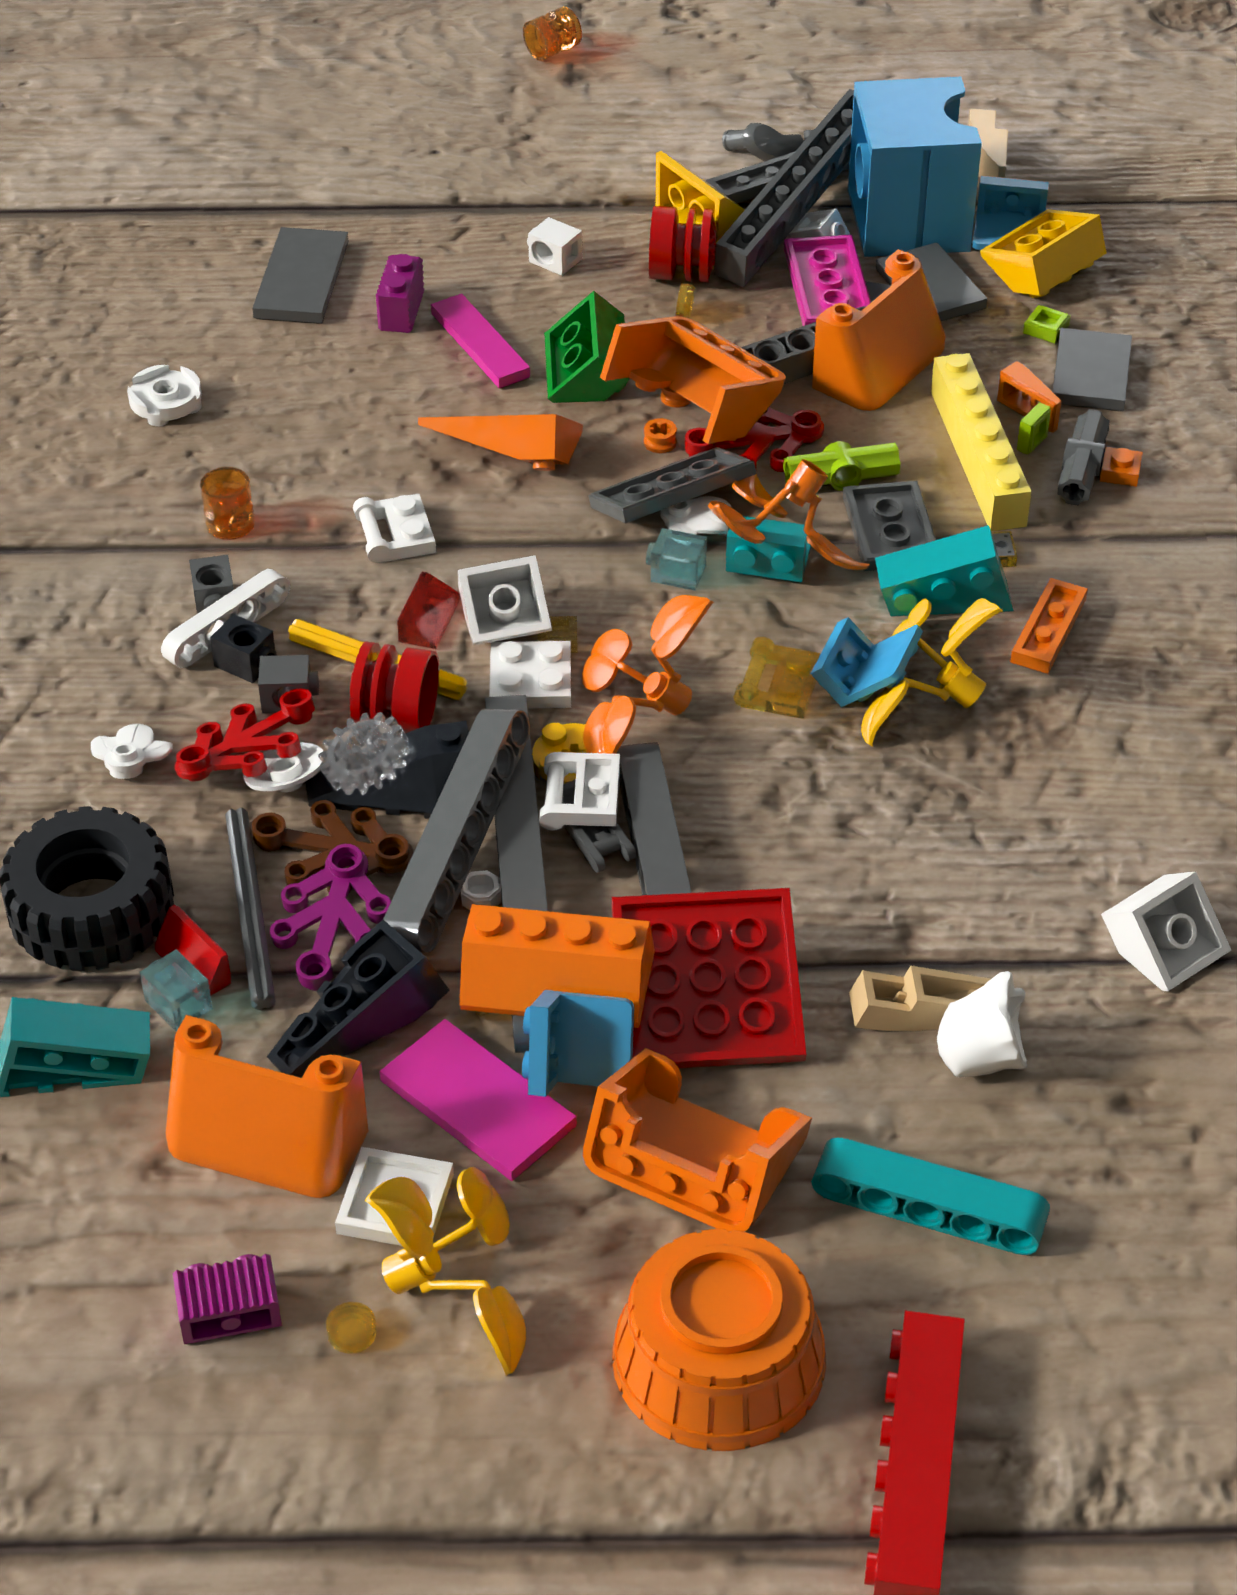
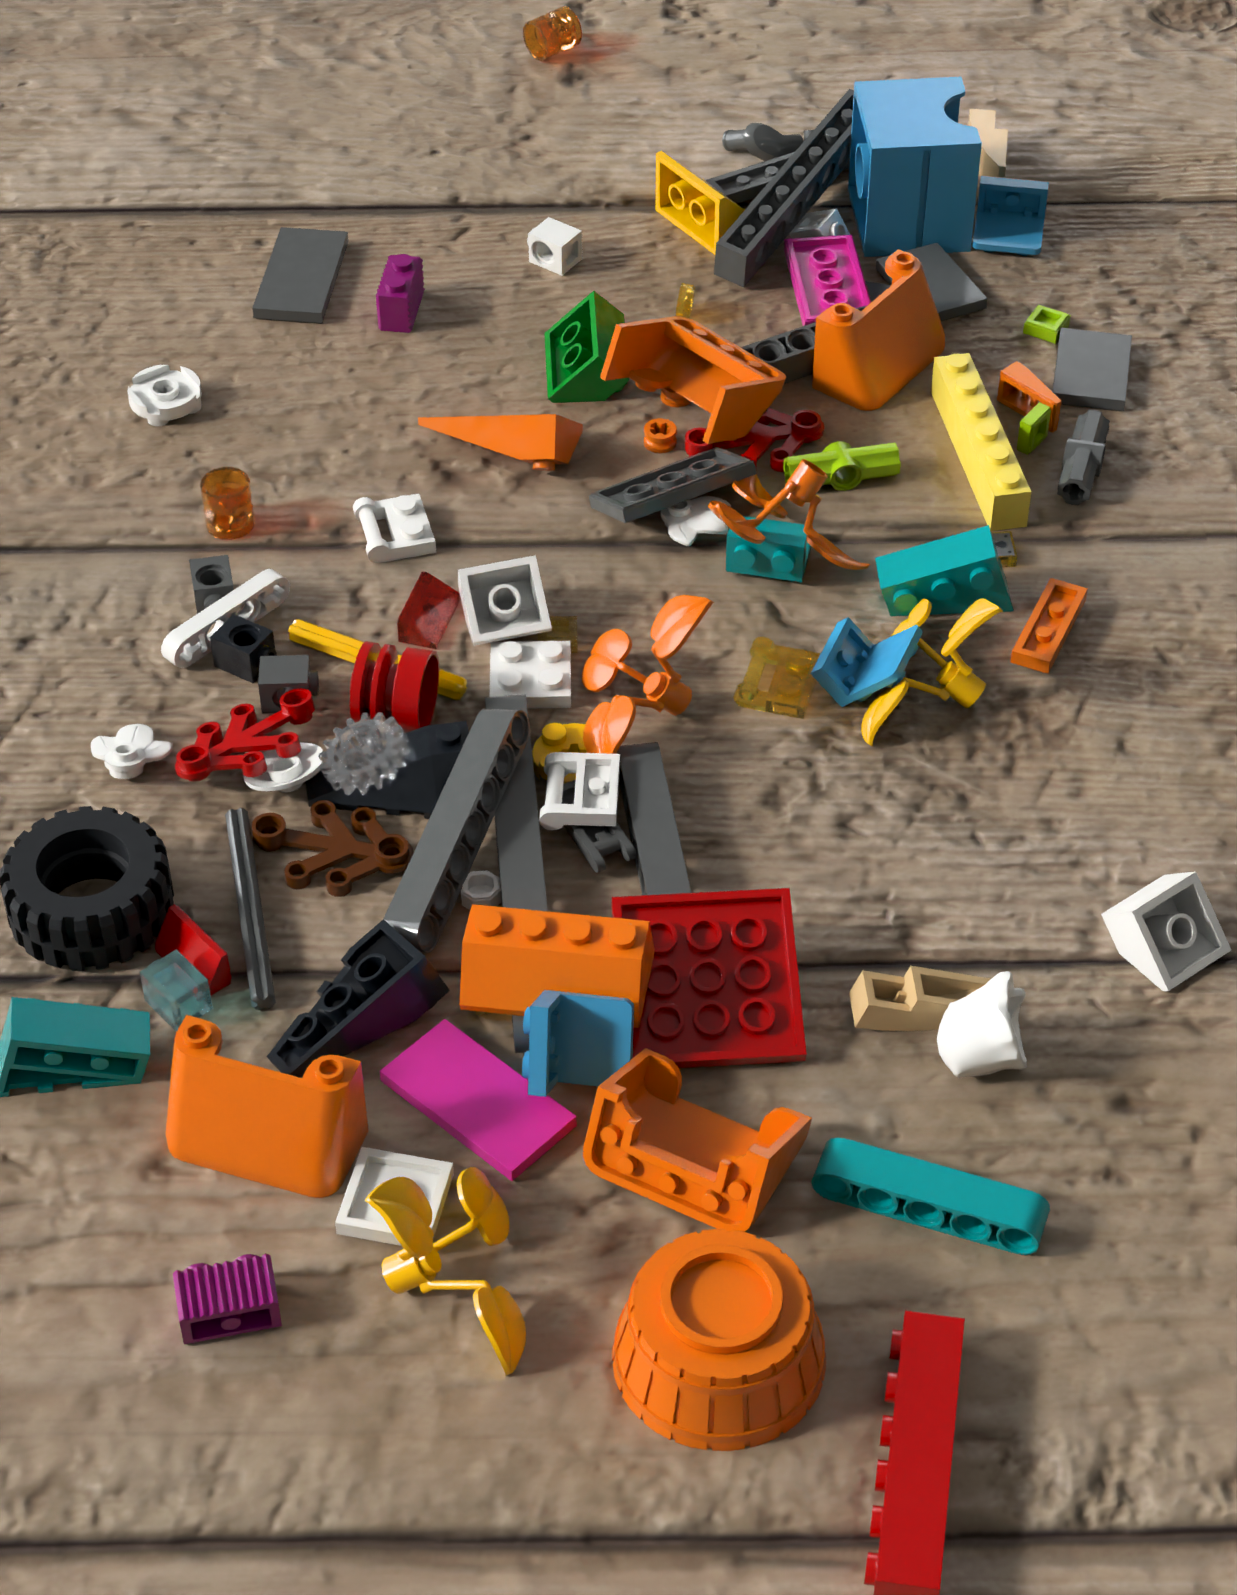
(329, 910): magenta plant -> none
(351, 1327): clear yellow tile -> none
(480, 340): dark pink tile -> none
(677, 559): clear light blue brick -> none
(681, 244): red wheel -> none
(887, 518): dark grey tile -> none
(1046, 251): yellow slope -> none
(1121, 466): orange plate -> none

